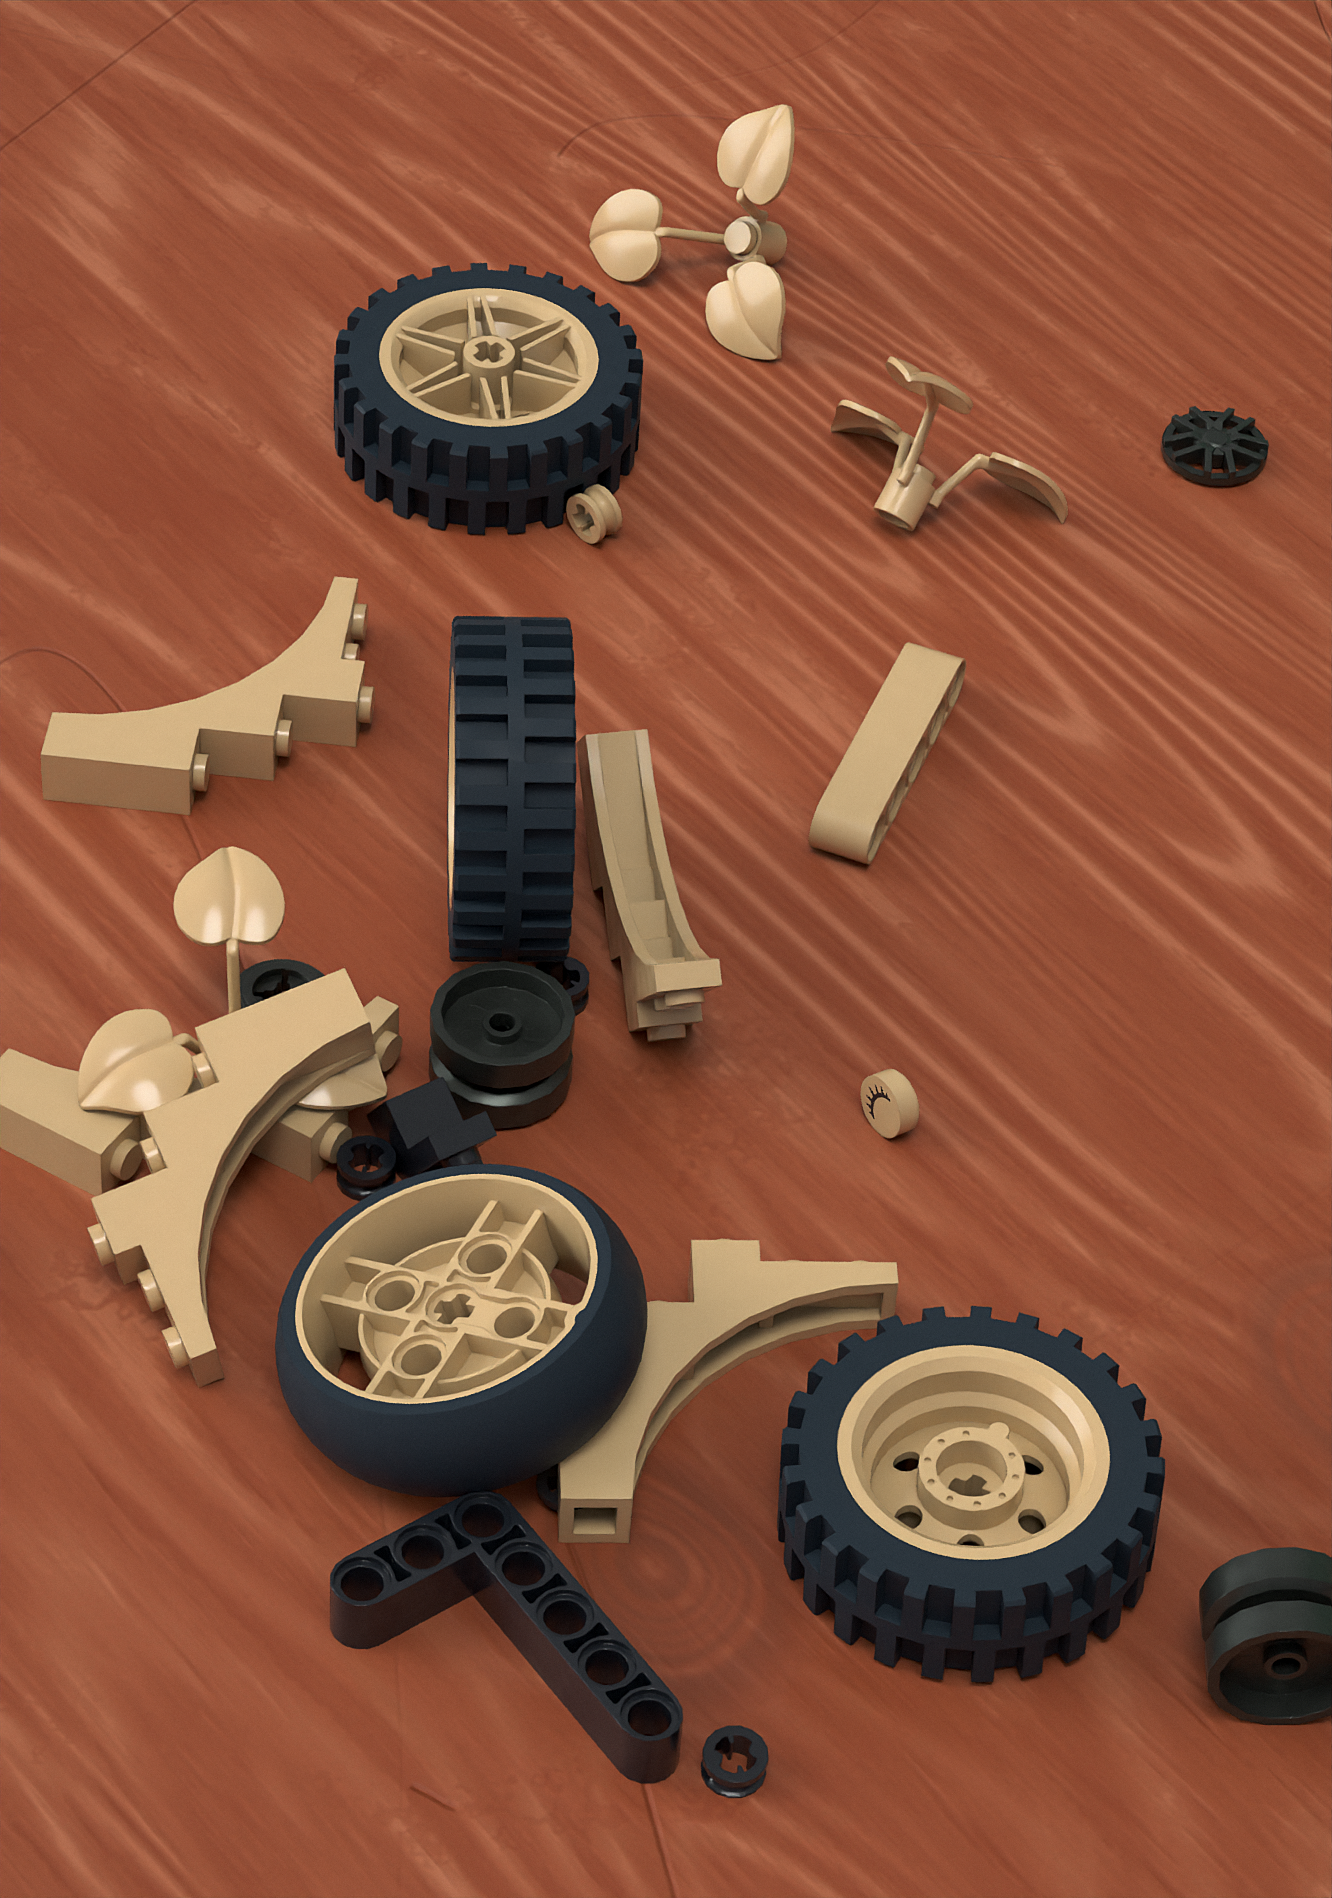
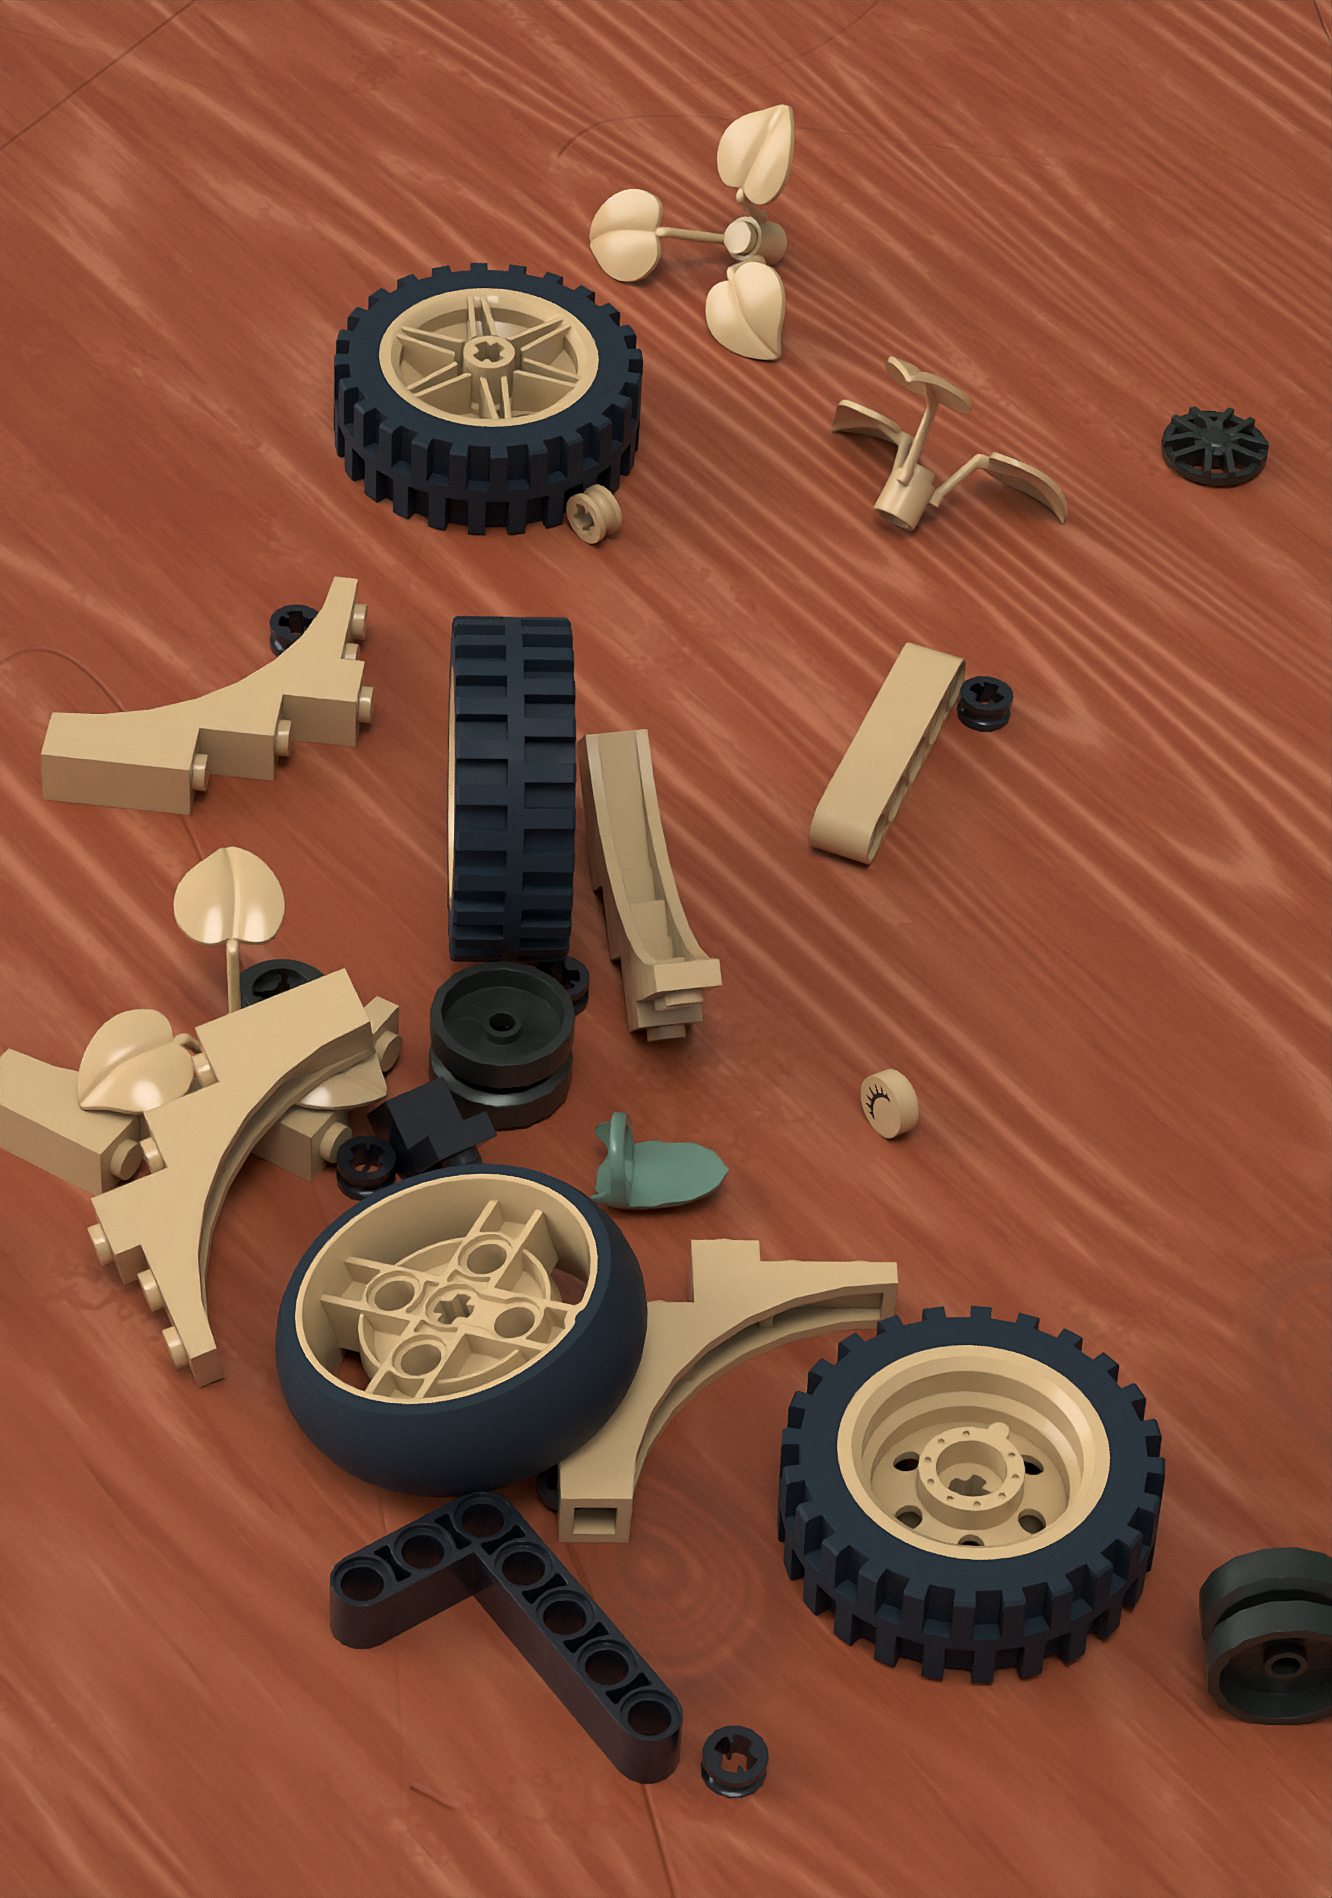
(286, 621): none -> black bush
(652, 1171): none -> sand green piece
(984, 716): none -> black bush

